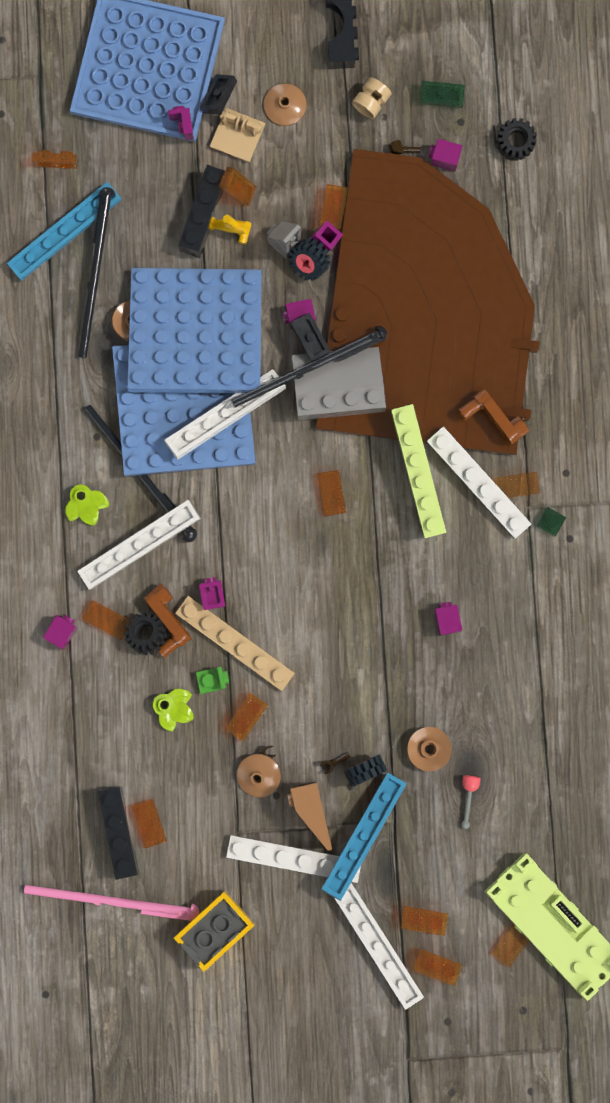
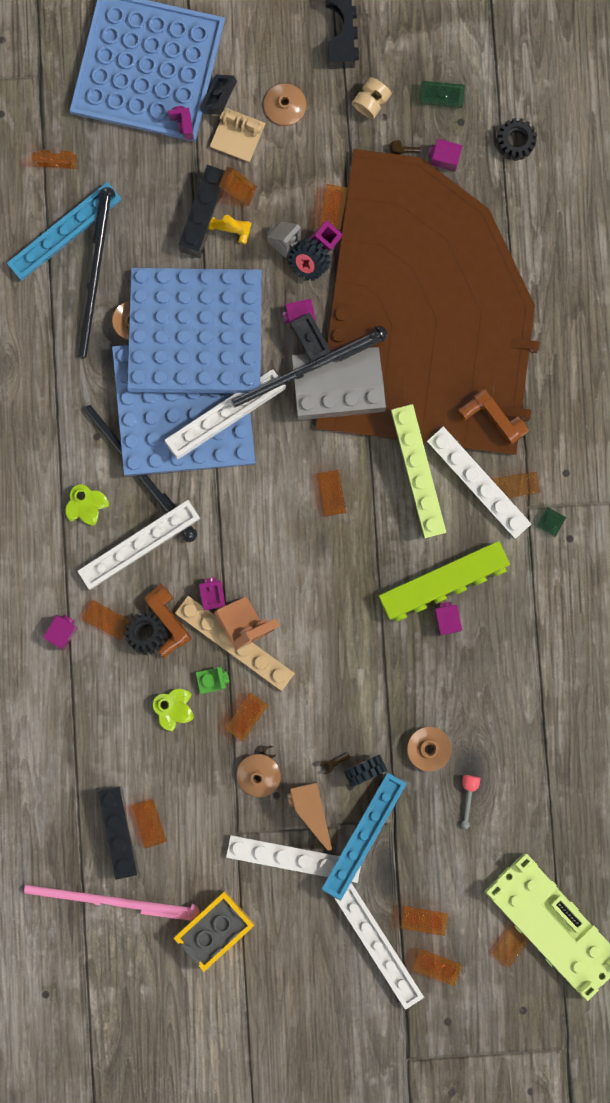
(243, 624): none -> nougat bracket
(443, 581): none -> lime brick

